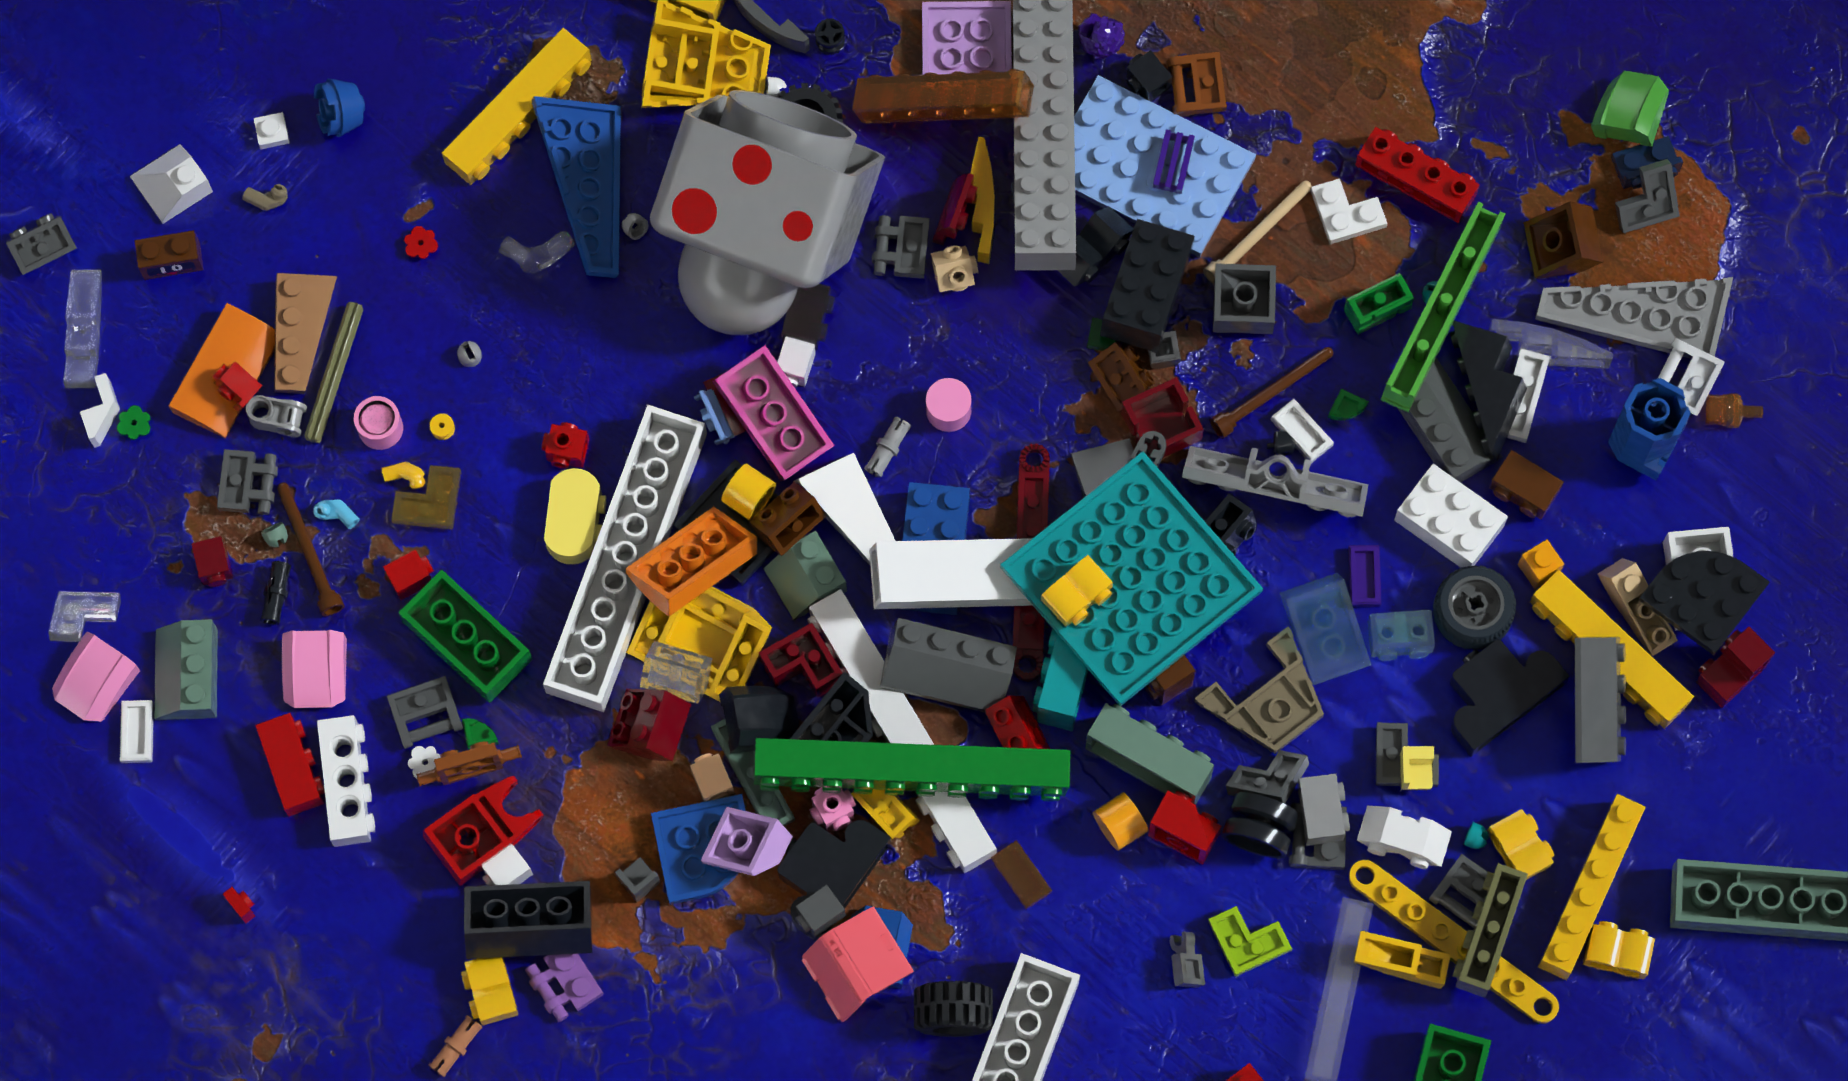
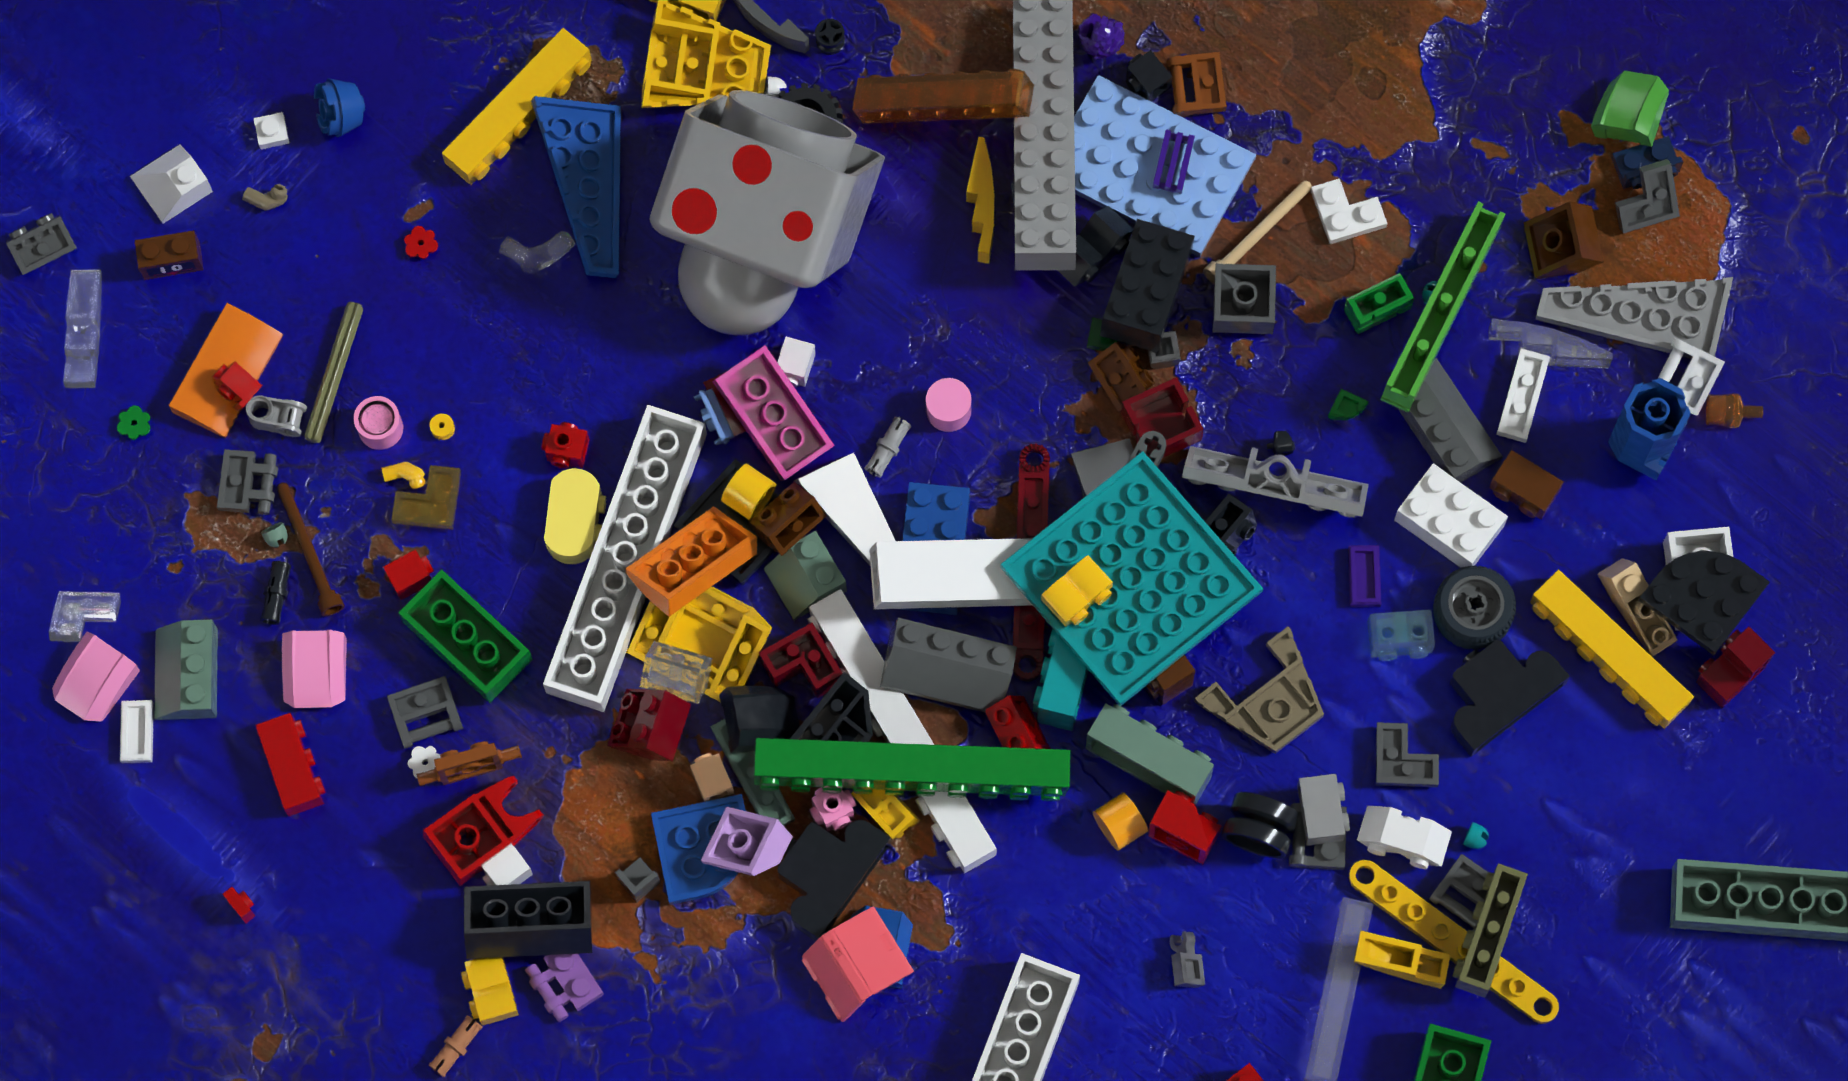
(100, 418): white slope -> none
(212, 561): dark red brick -> none
(299, 321): medium nougat wing -> none
(332, 735): white brick -> none
(336, 510): medium azure arm -> none
(463, 357): light grey hinge -> none
(478, 732): green tile -> none
(640, 229): light grey hinge -> none
(807, 315): clear smoke brick -> none
(819, 911): dark grey brick -> none
(910, 250): dark grey plate -> none
(953, 214): dark red slope -> none
(953, 1008): black tyre -> none
(954, 268): tan brick -> none
(966, 36): lavender plate -> none
(1021, 874): clear orange tile -> none
(1225, 422): reddish brown piece -> none
(1247, 950): lime plate -> none
(1274, 783): dark grey plate -> none
(1304, 431): white tile -> none
(1326, 628): clear light blue slope -> none
(1416, 767): light yellow panel -> none
(1417, 174): red brick -> none
(1495, 391): black slope -> none
(1520, 845): yellow brick -> none
(1540, 563): light orange brick -> none
(1591, 887): yellow brick -> none
(1598, 699): dark grey slope -> none
(1619, 950): yellow brick -> none

